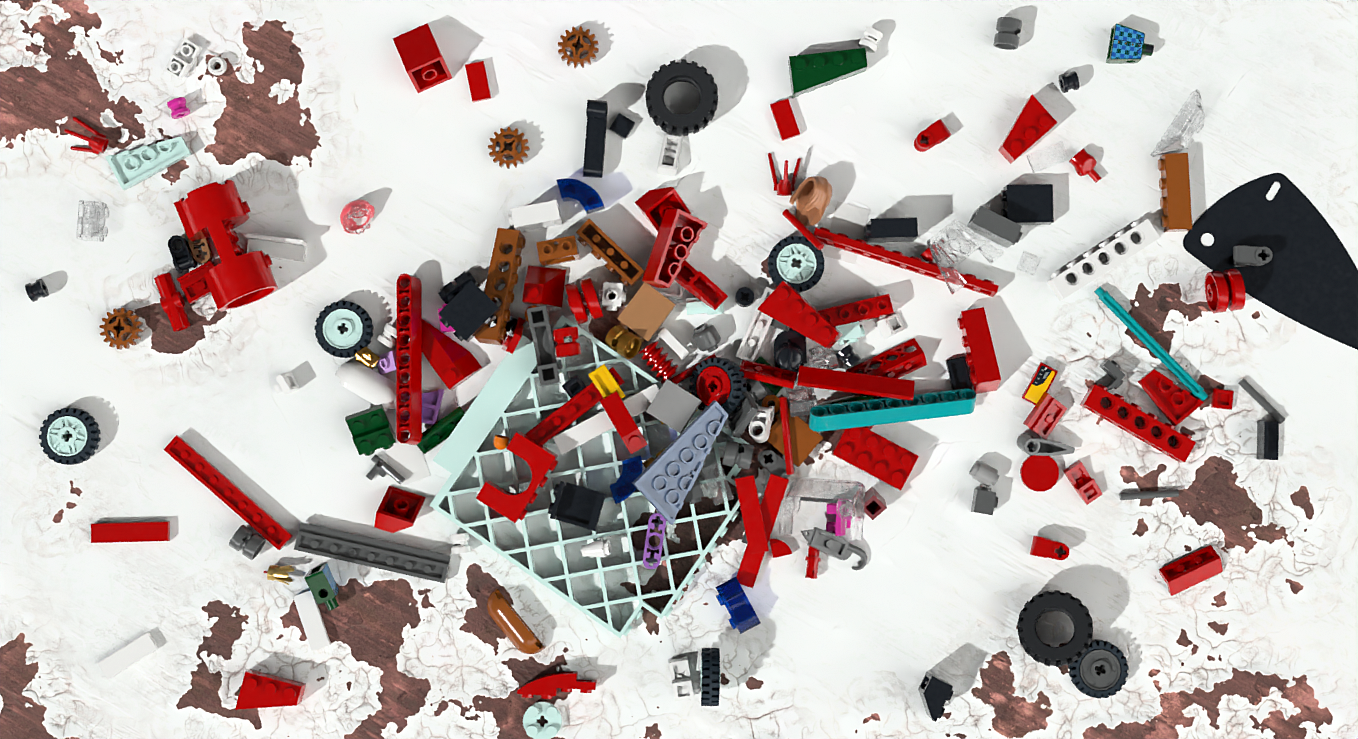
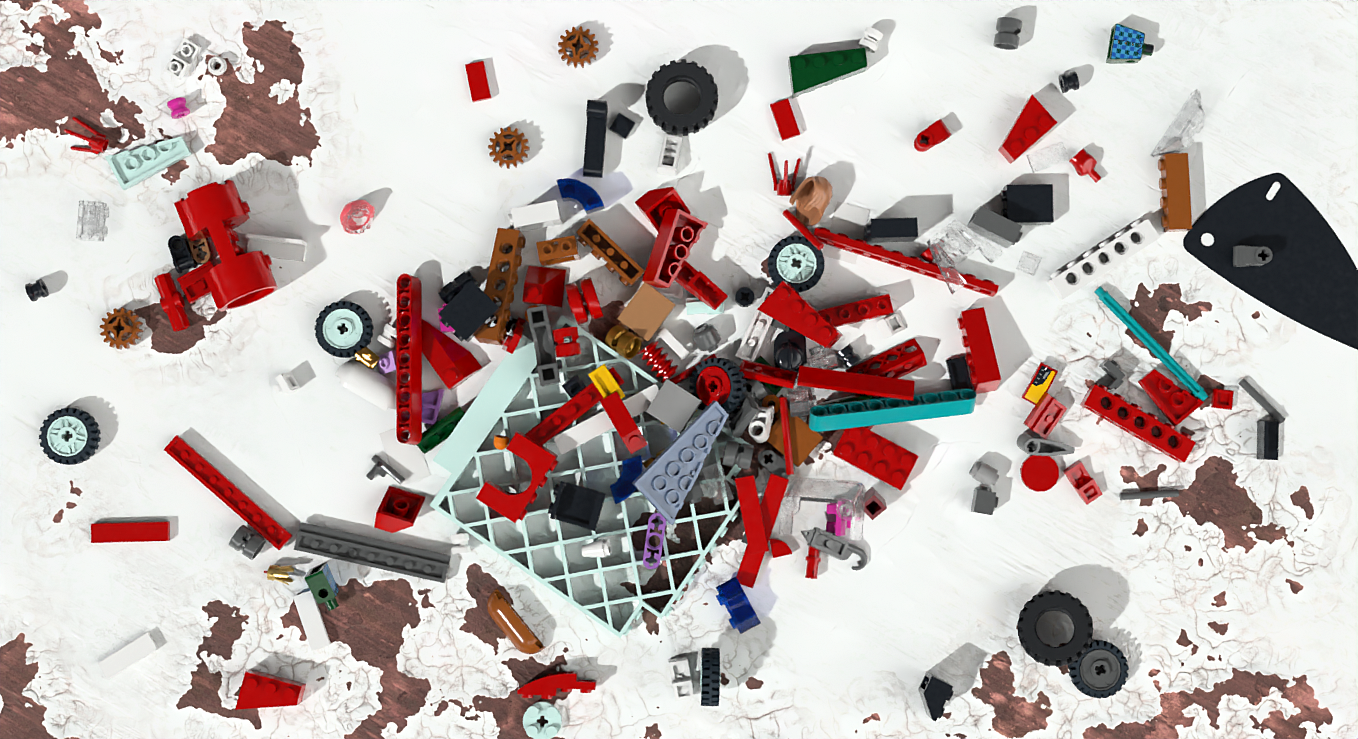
(371, 430): dark green plate -> none
(422, 58): red slope -> none
(612, 289): white brick -> none
(850, 332): light aqua brick -> none
(1046, 548): red piece -> none
(1191, 570): red panel -> none
(1225, 290): red wheel -> none

